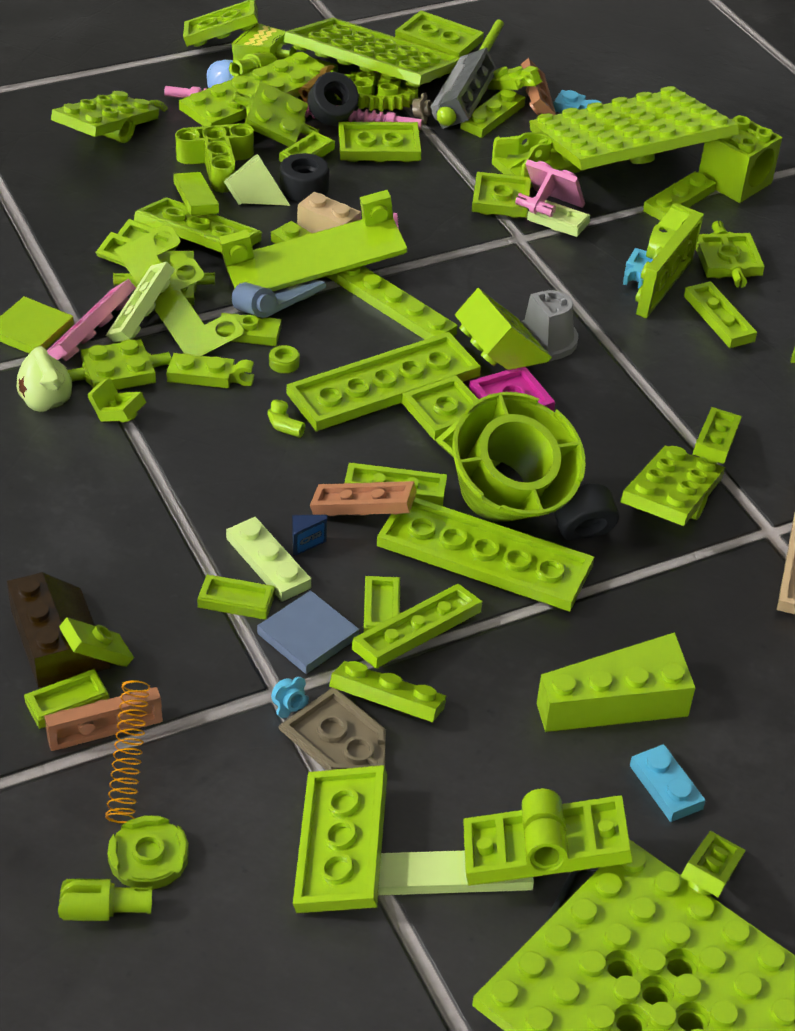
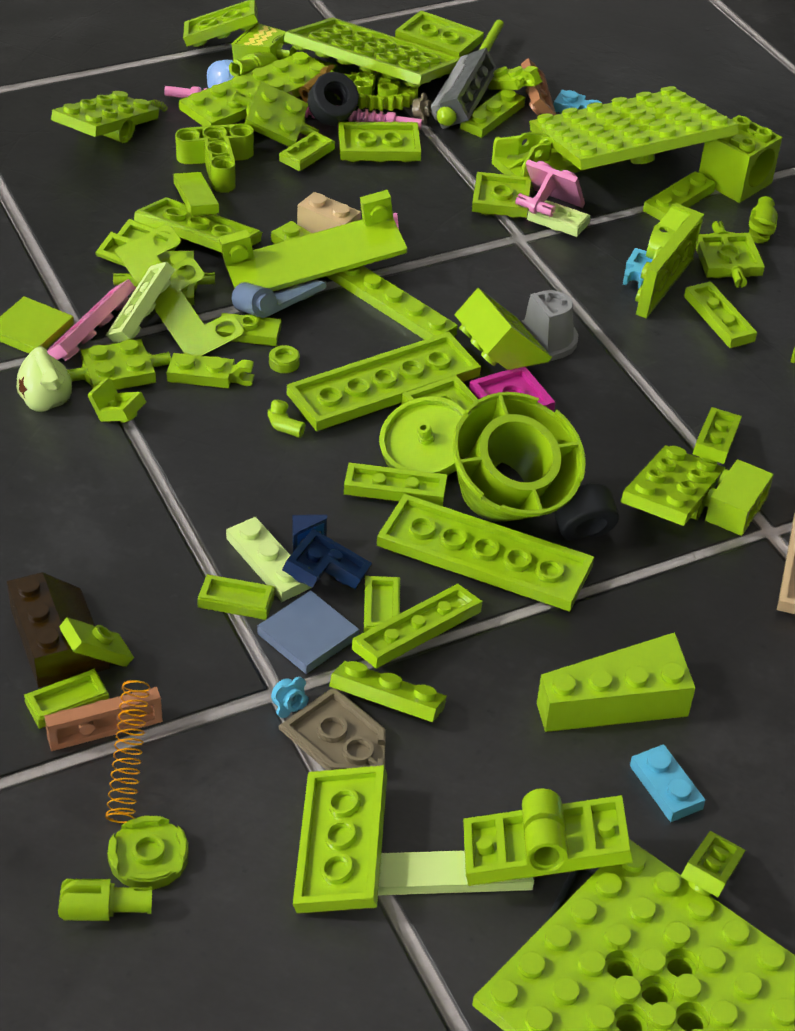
(255, 185): yellowish green slope -> none
(303, 175): black tyre -> none
(321, 555): none -> dark blue plate
(363, 498): nougat plate -> none
(421, 435): none -> lime piece
(738, 497): none -> lime brick
(763, 220): none -> lime arm

